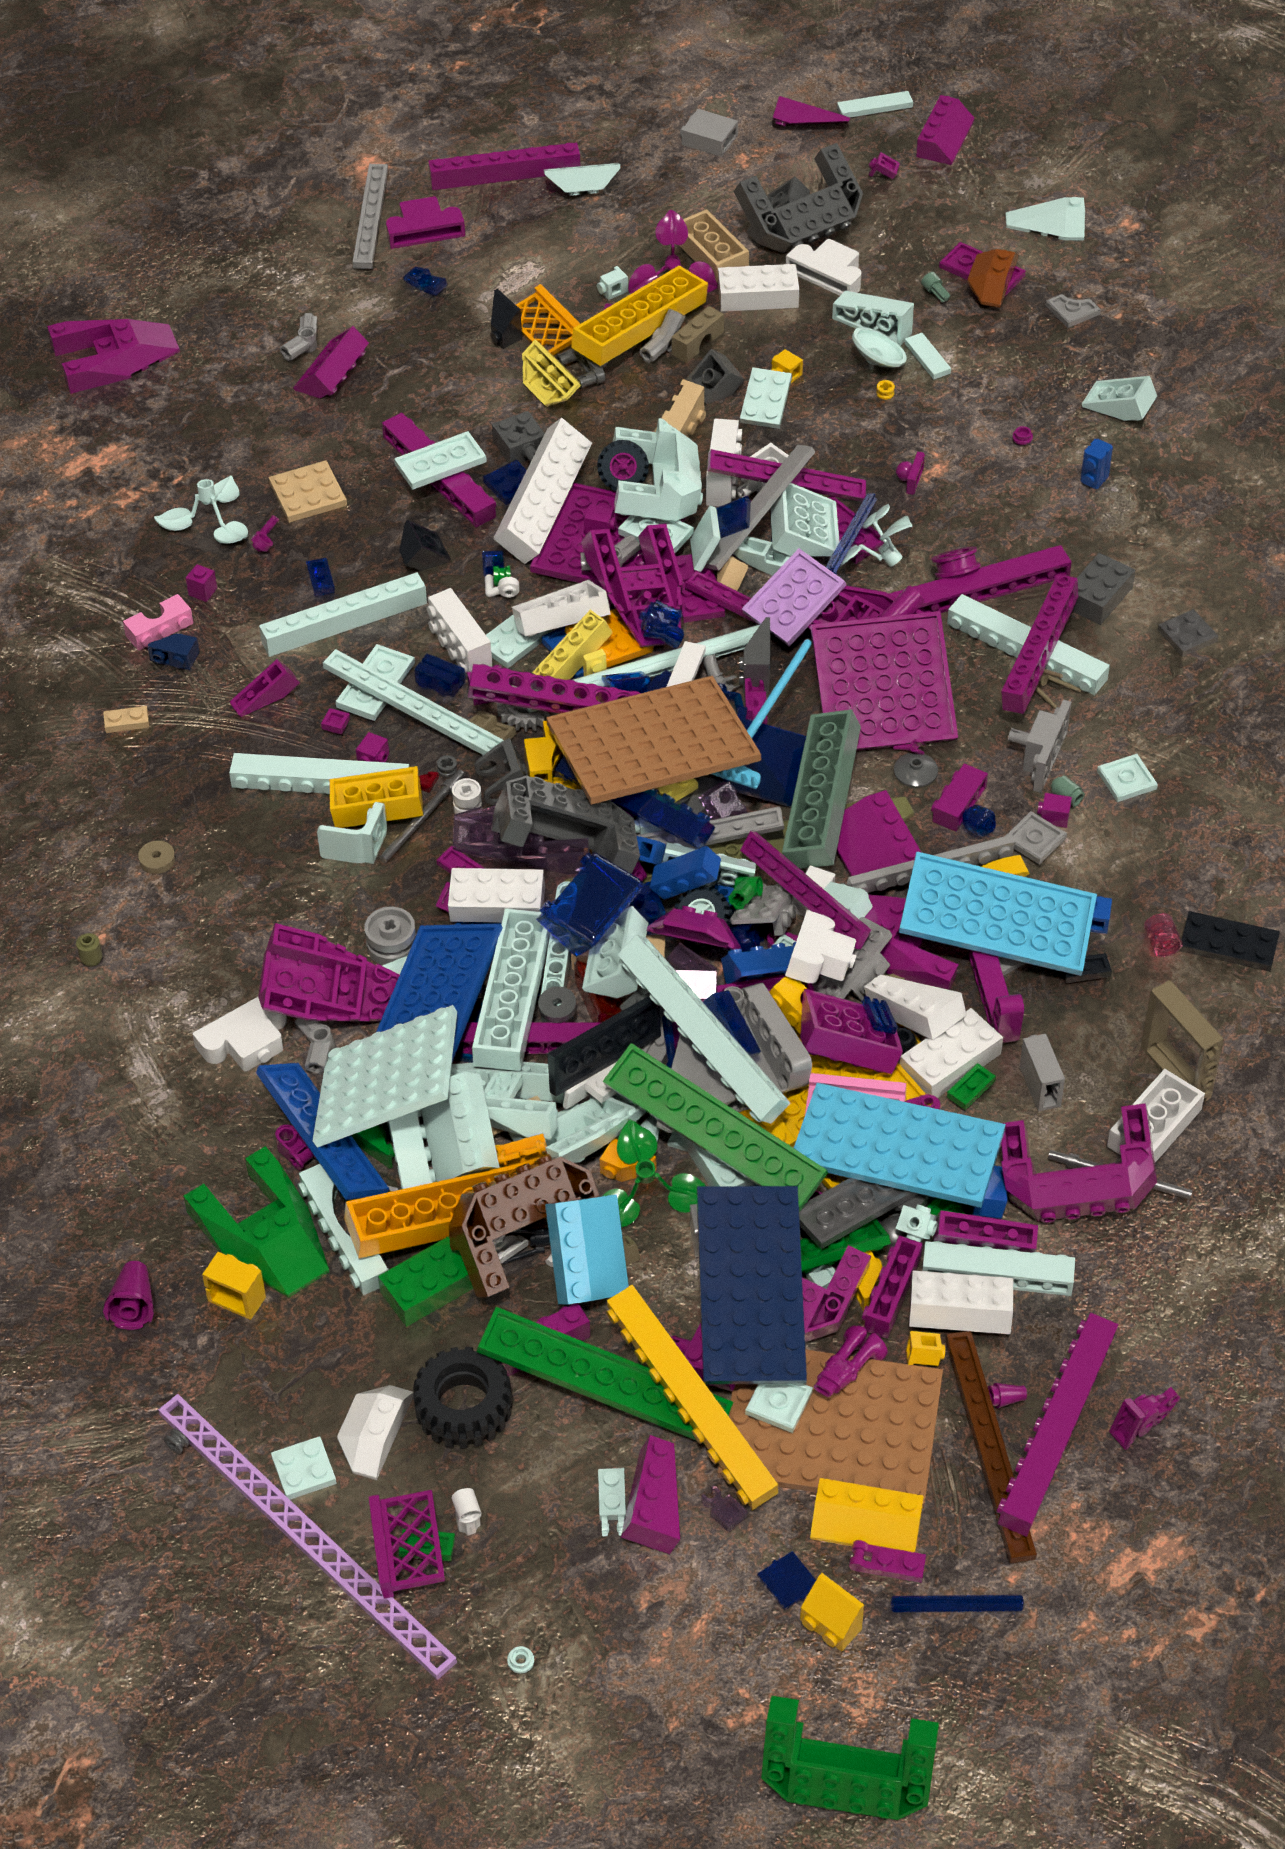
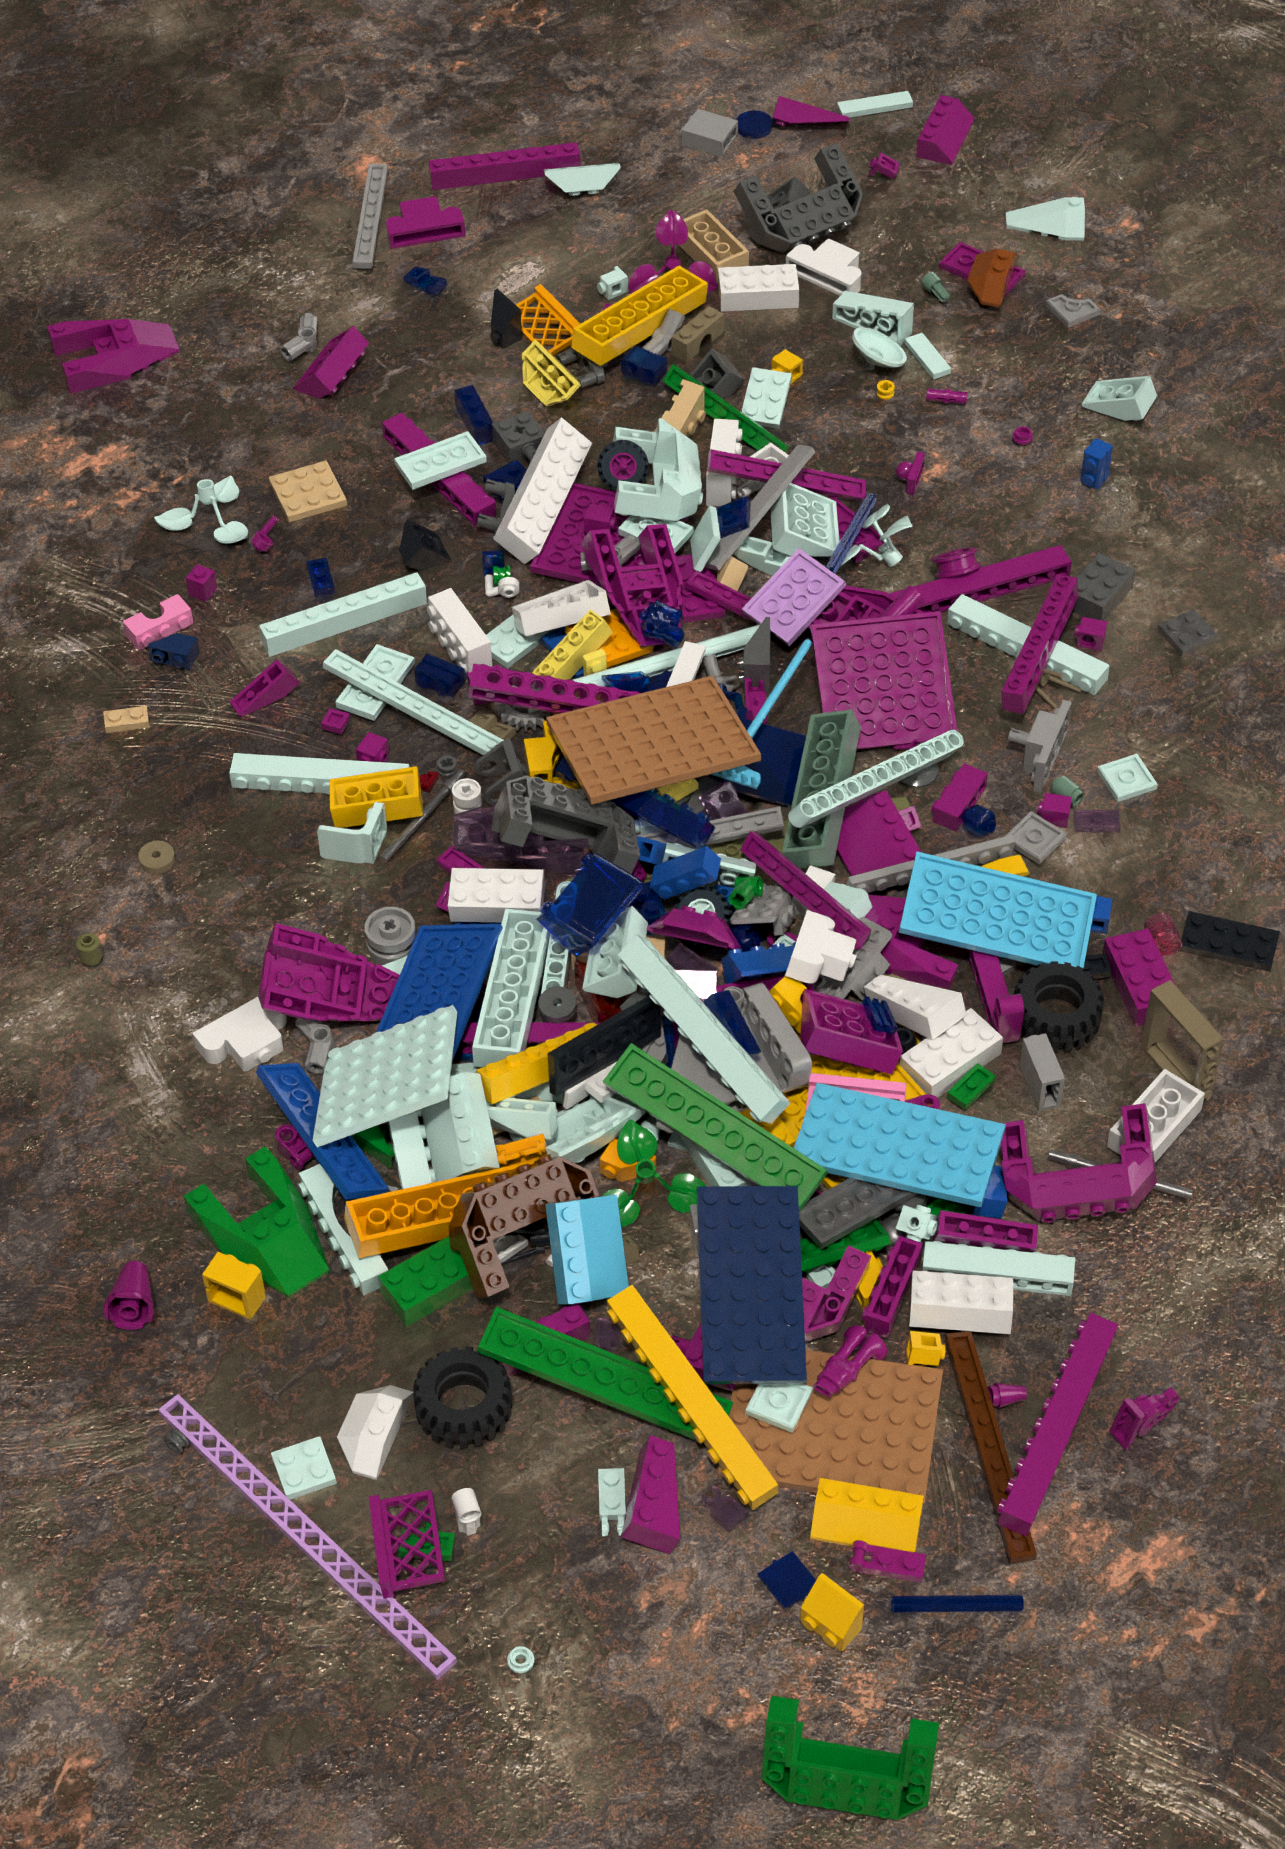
(474, 414): none -> clear blue brick
(507, 492): none -> dark grey connector
(523, 1069): none -> yellow brick
(606, 1334): none -> clear purple plate
(644, 365): none -> clear blue brick
(721, 409): none -> green plate
(754, 124): none -> clear blue tile
(875, 778): none -> light aqua beam
(910, 818): none -> magenta plate
(946, 396): none -> magenta pin
(1066, 984): none -> black tyre
(1091, 633): none -> magenta brick
(1096, 821): none -> clear purple plate
(1136, 970): none -> magenta brick

